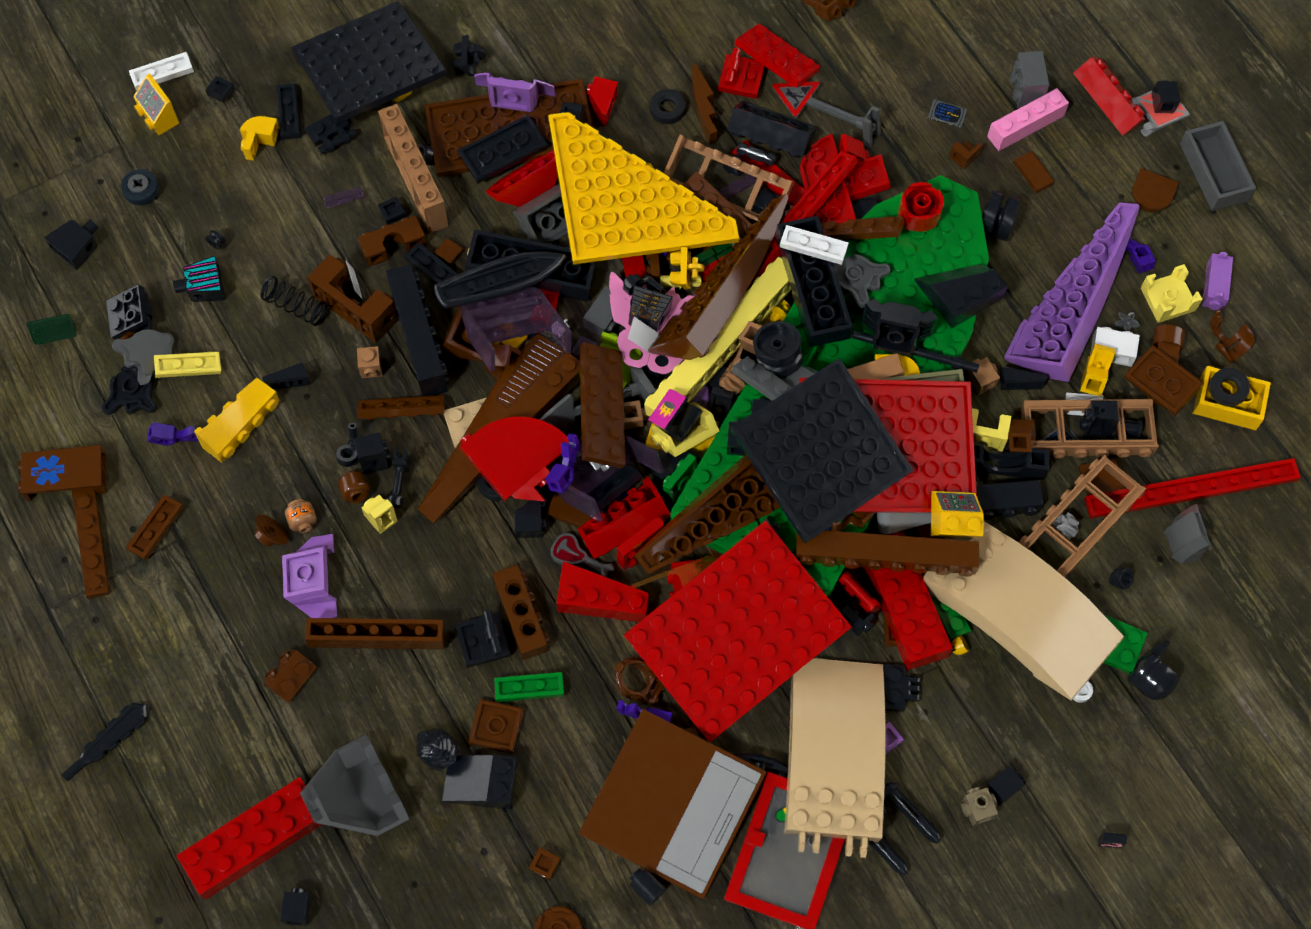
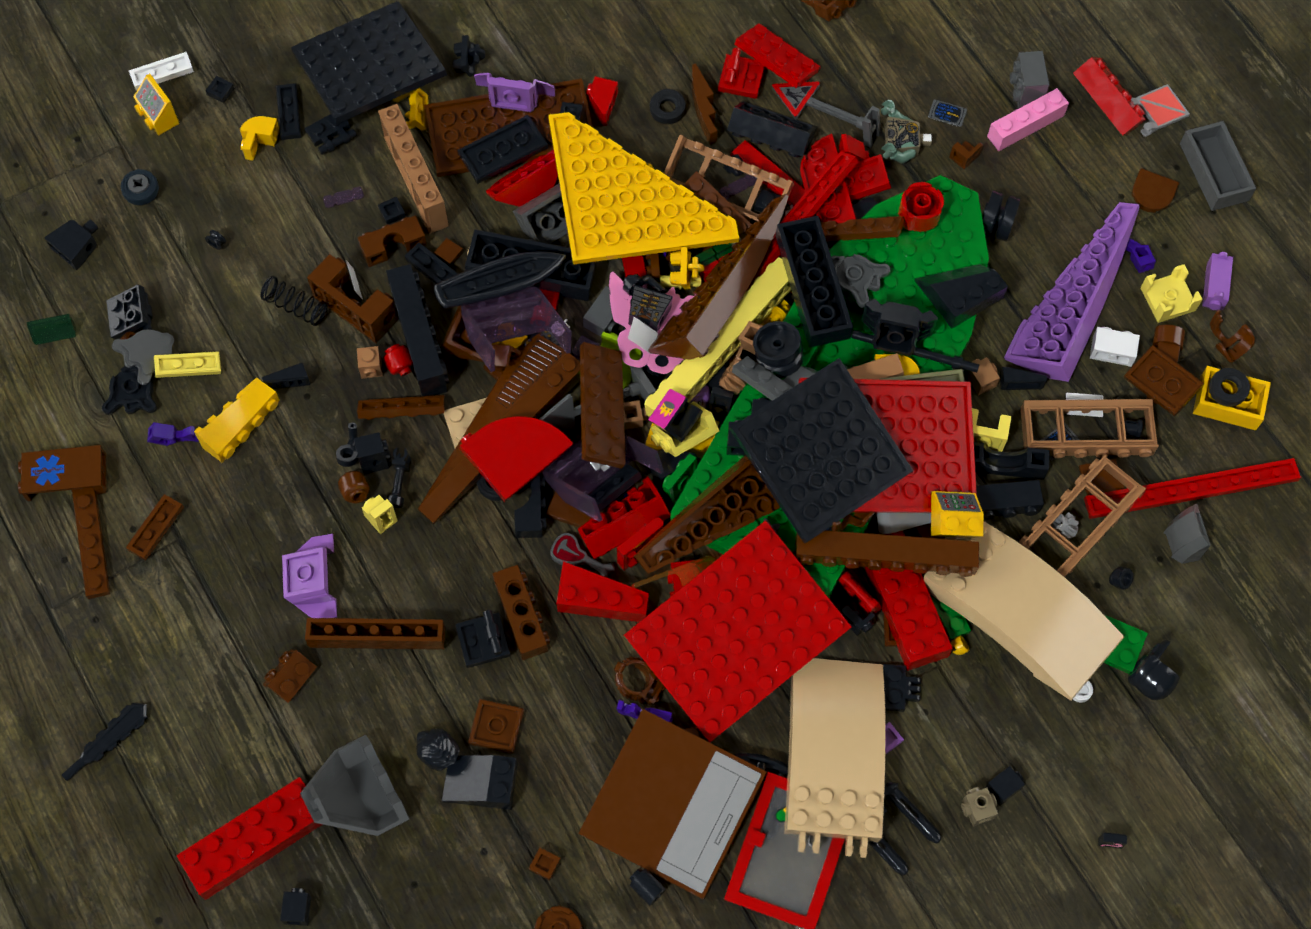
(202, 281): black torso -> none
(269, 531): reddish brown piece -> none
(300, 515): medium nougat head -> none
(398, 360): none -> red head
(417, 114): none -> yellow plate
(427, 154): black tile -> none
(529, 489): red slope -> none
(529, 687): green plate -> none
(562, 474): dark purple piece -> none
(756, 154): black axle -> none
(814, 244): white plate -> none
(901, 135): none -> torso
(1022, 435): reddish brown brick -> none
(1033, 172): reddish brown tile -> none
(1096, 370): yellow brick -> none
(1099, 418): black hinge -> none
(1127, 321): dark grey plant -> none
(1165, 97): black brick -> none

